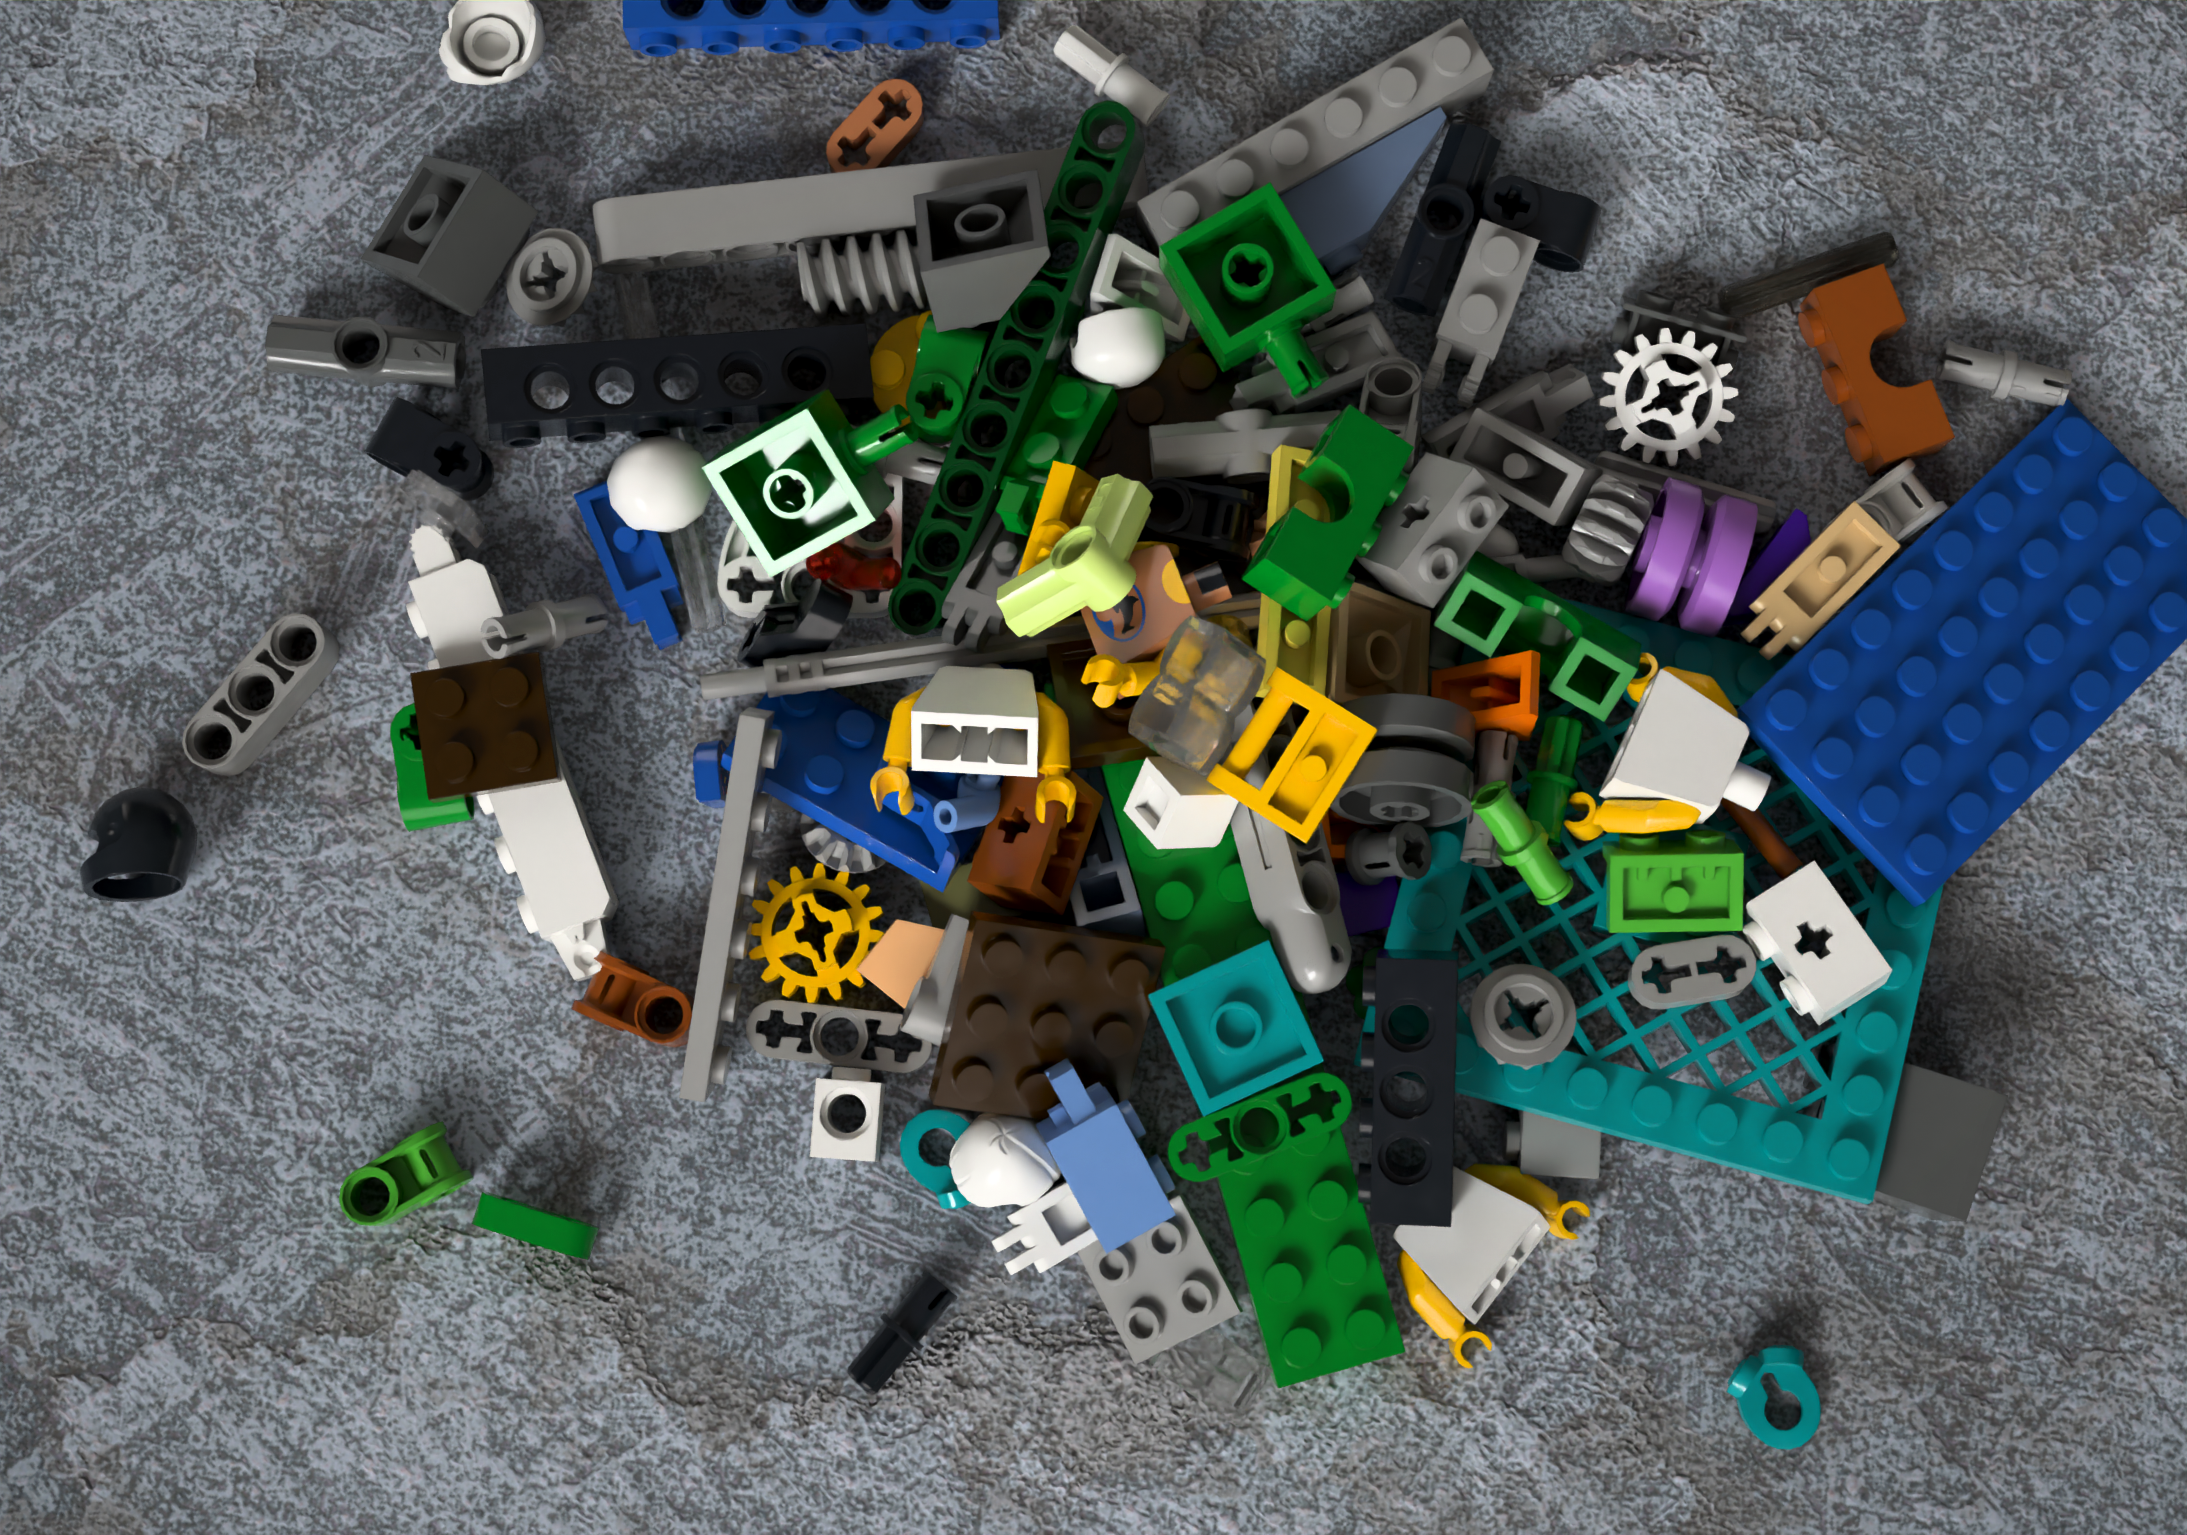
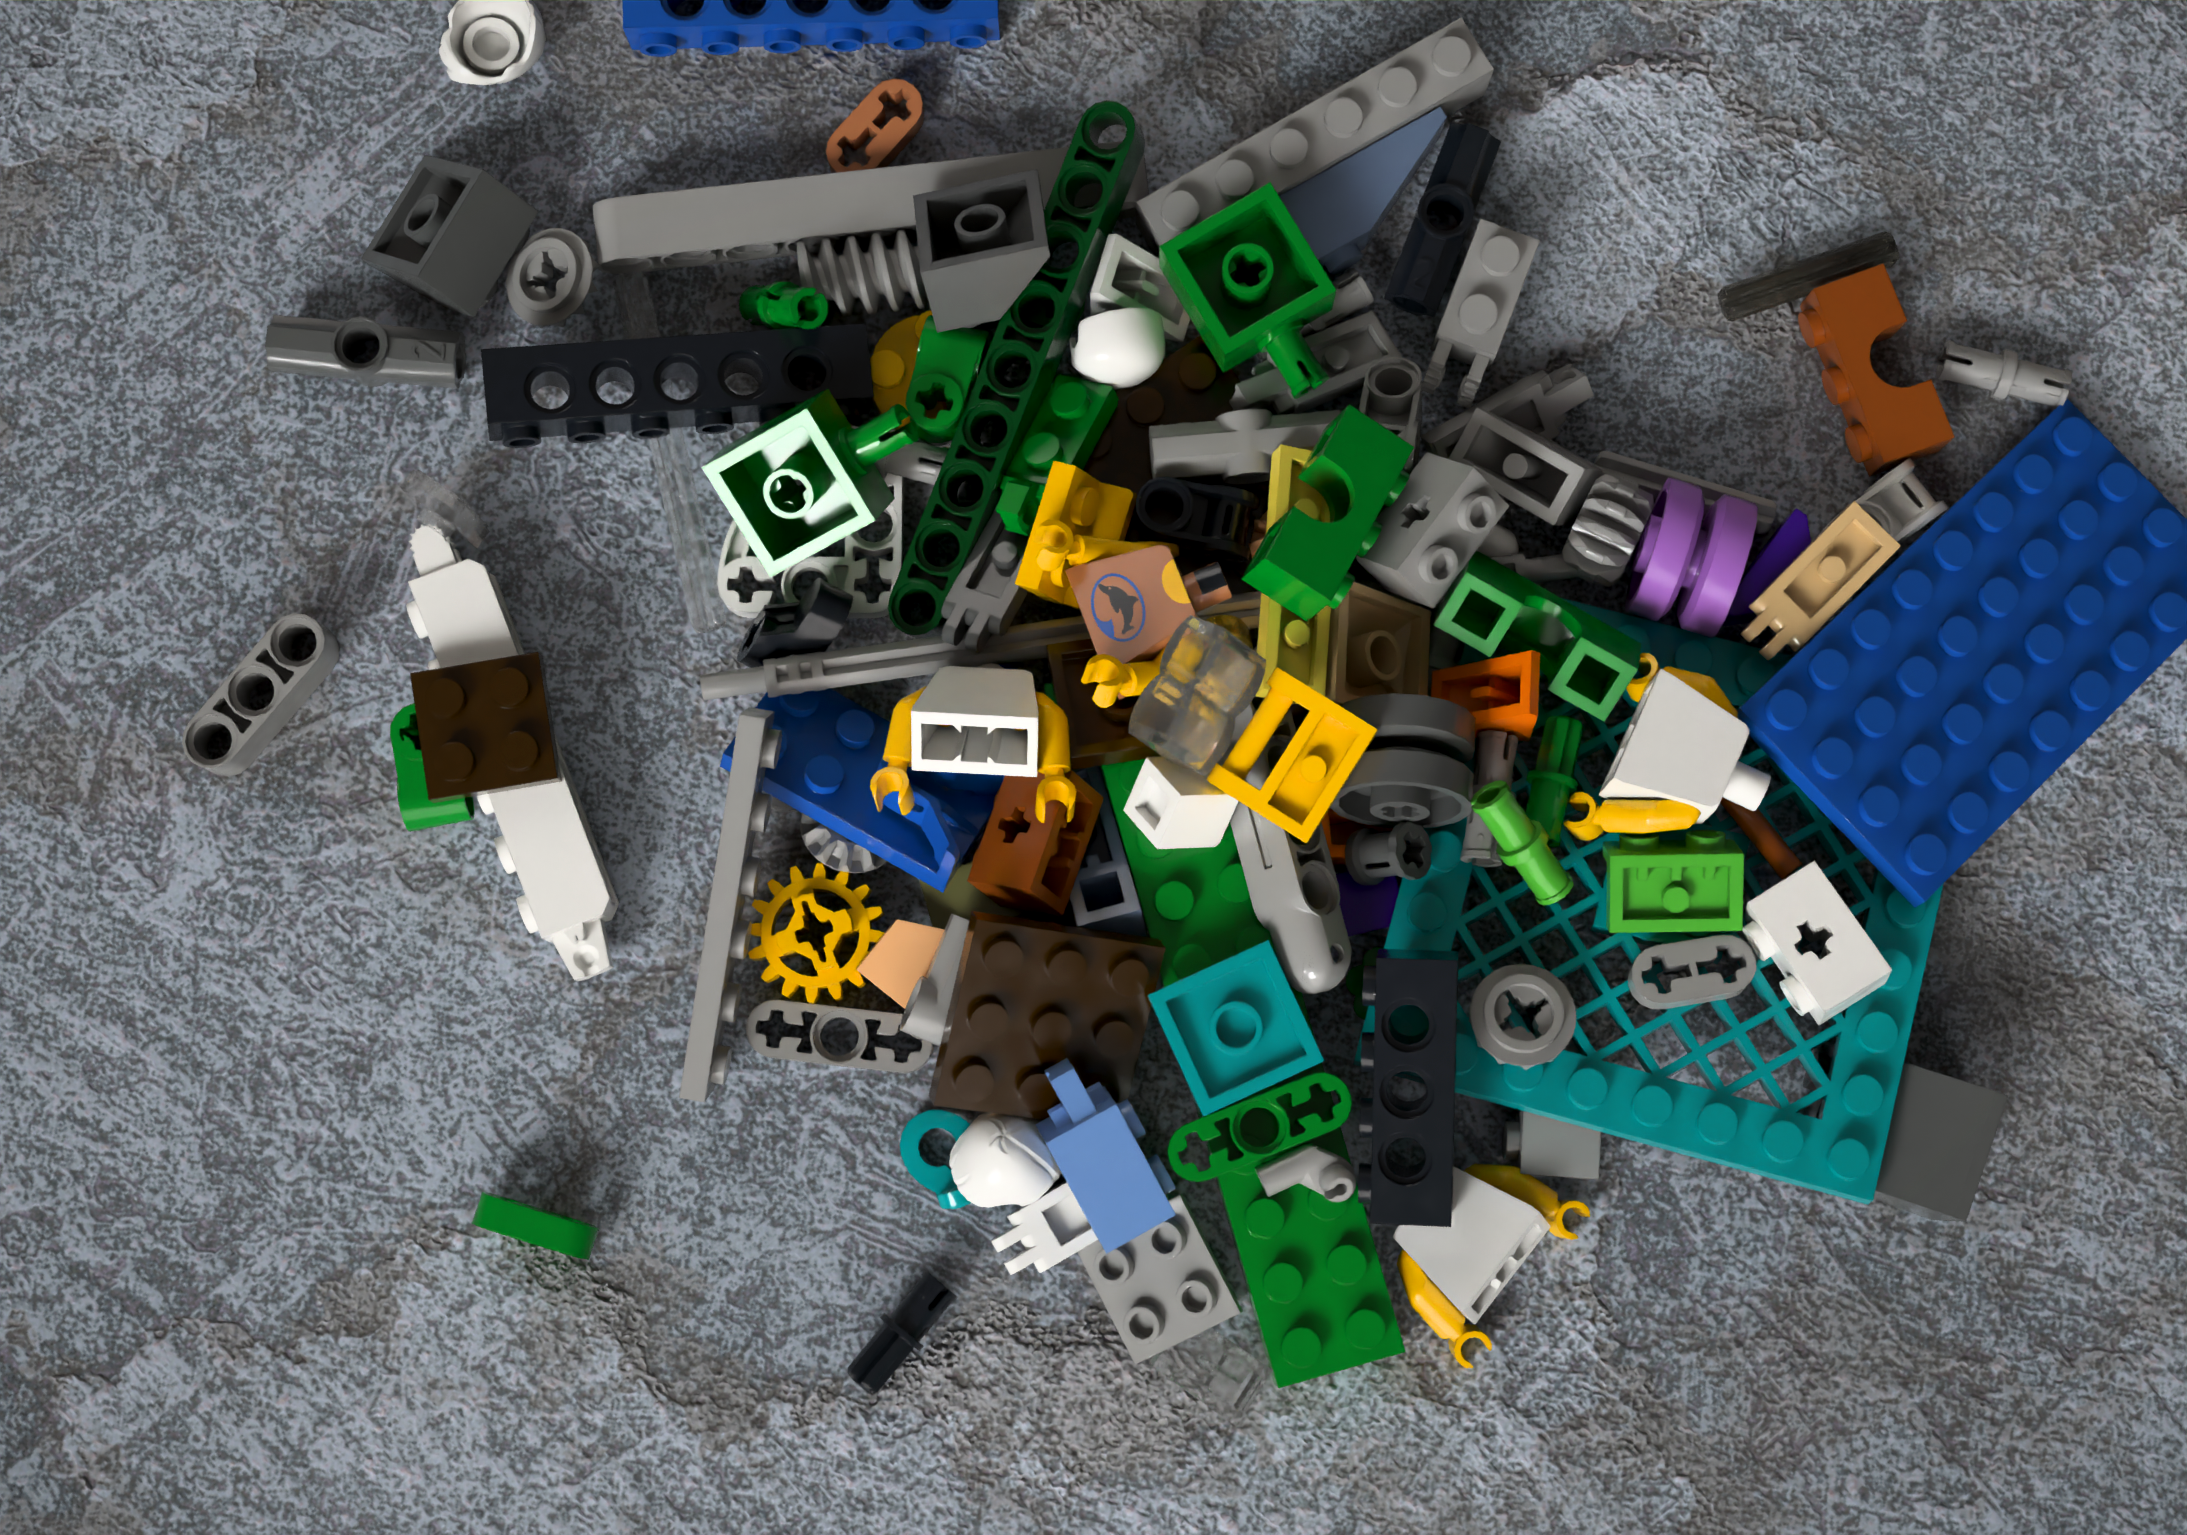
(139, 834): black helmet -> none
(408, 1177): bright green piece -> none
(418, 440): black piece -> none
(543, 625): light grey pin -> none
(628, 1001): dark orange piece -> none
(634, 566): blue hinge -> none
(659, 484): white hair -> none
(709, 777): blue tile -> none
(783, 306): none -> green pin
(826, 1138): white brick -> none
(853, 569): clear red arm -> none
(975, 804): medium blue arm -> none
(1085, 565): yellowish green piece -> none
(1111, 74): white axle -> none
(1311, 1167): none -> light grey arm
(1555, 217): black piece -> none
(1655, 311): dark grey hinge -> none
(1681, 423): white gear -> none
(1786, 1365): teal piece -> none

